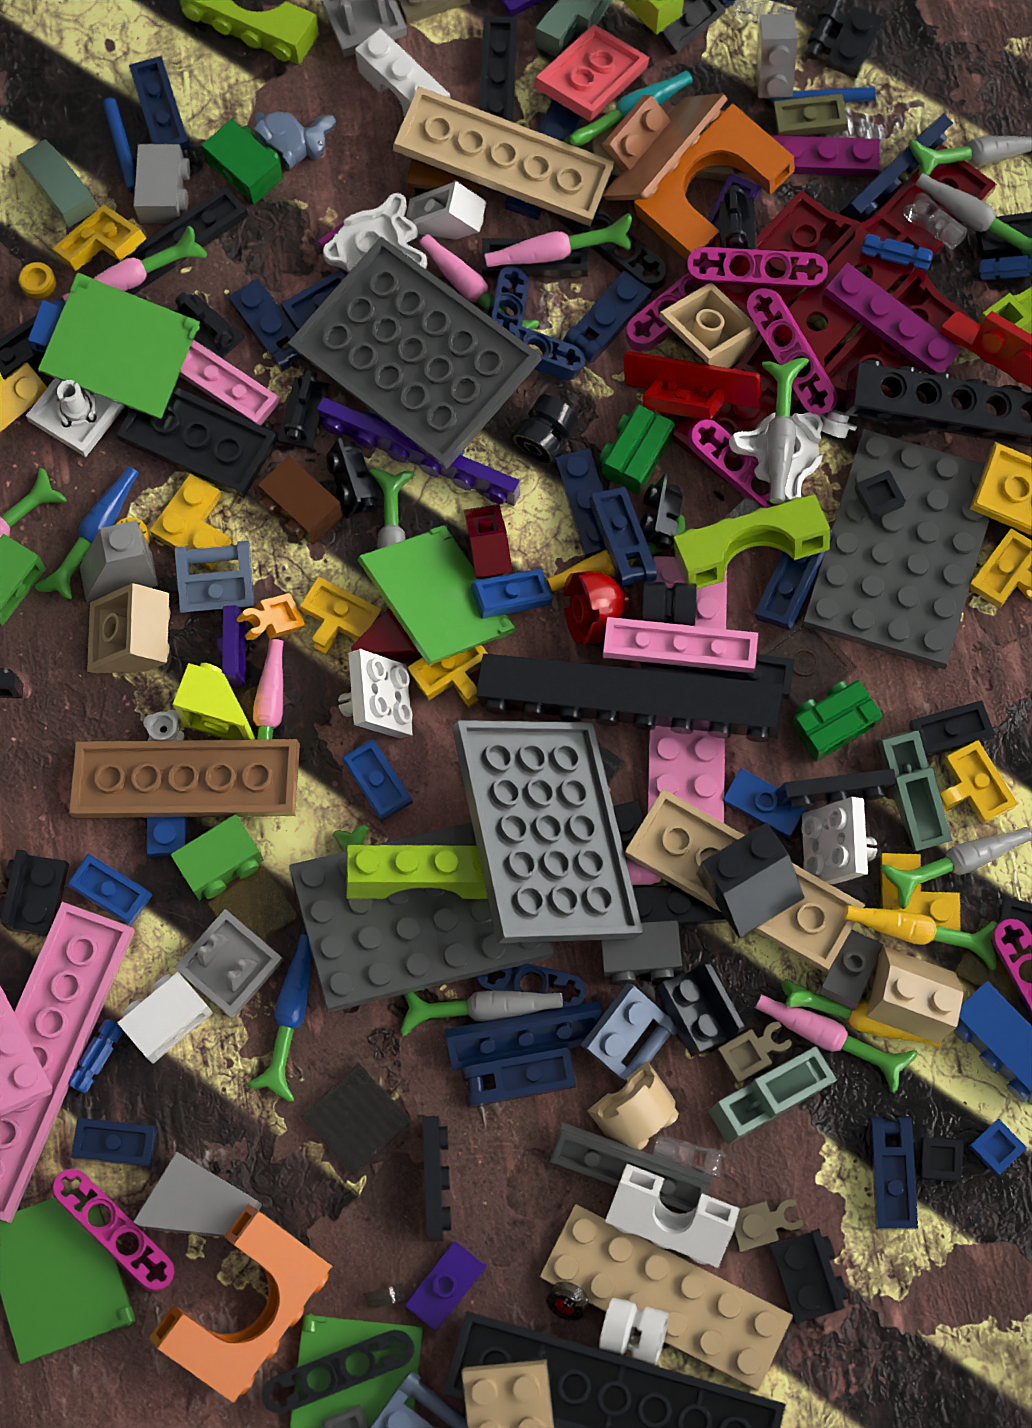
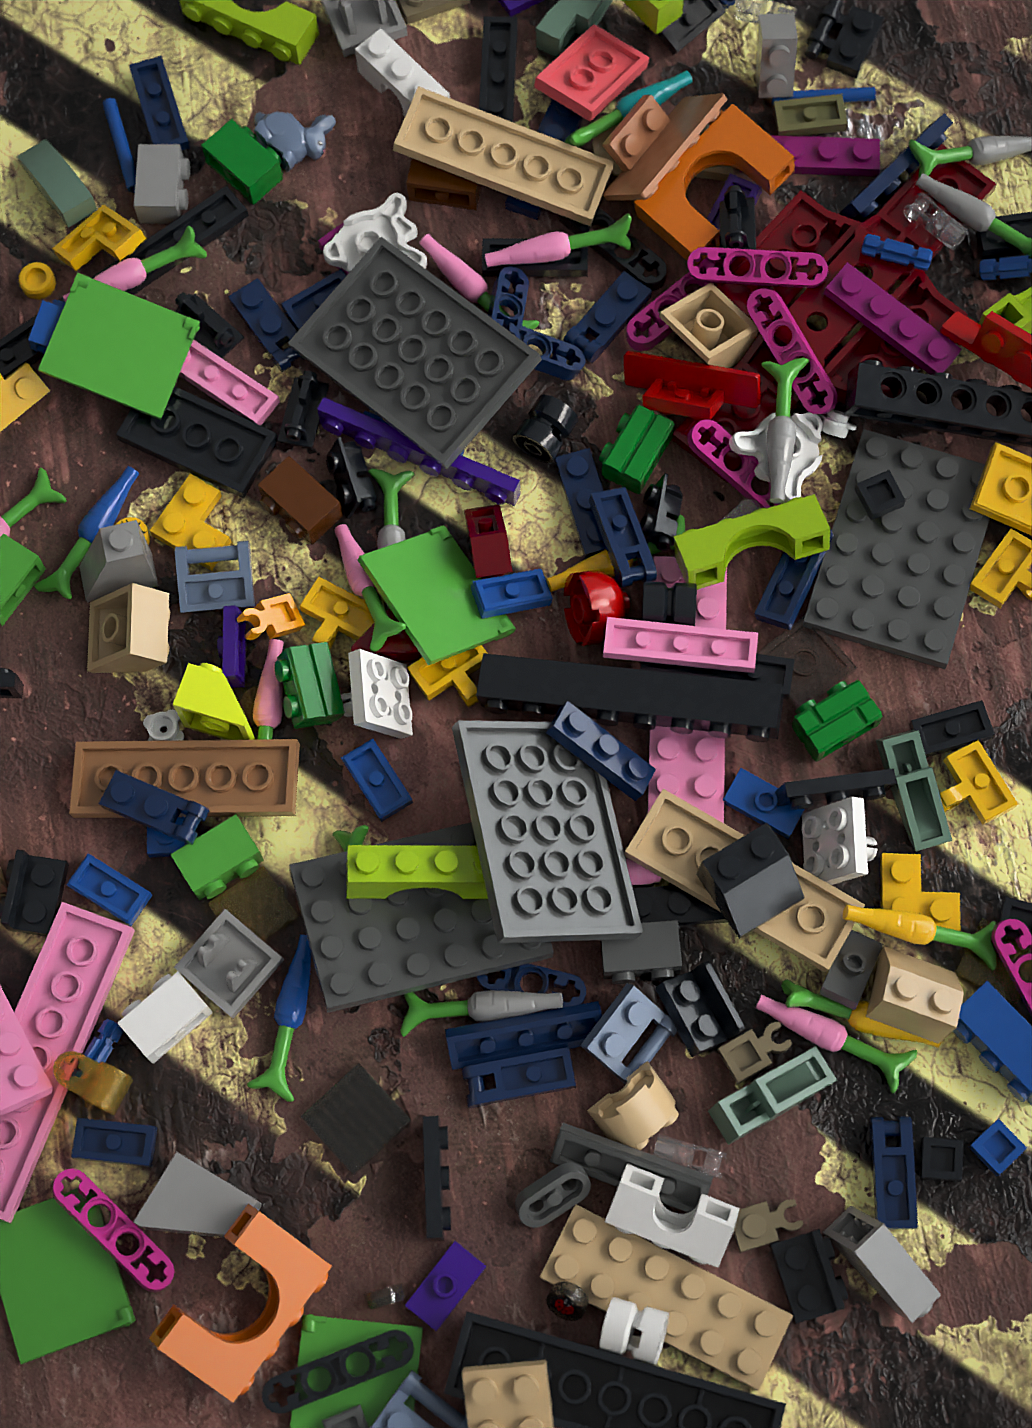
(68, 402): white plate -> none
(99, 1083): none -> clear yellow piece
(153, 807): none -> dark blue plate
(309, 685): none -> green brick
(363, 587): none -> piece
(447, 212): white slope -> none
(552, 1194): none -> dark grey plate
(601, 751): none -> dark blue plate
(628, 820): black plate -> none
(883, 1263): none -> light grey slope
(958, 860): piece -> none

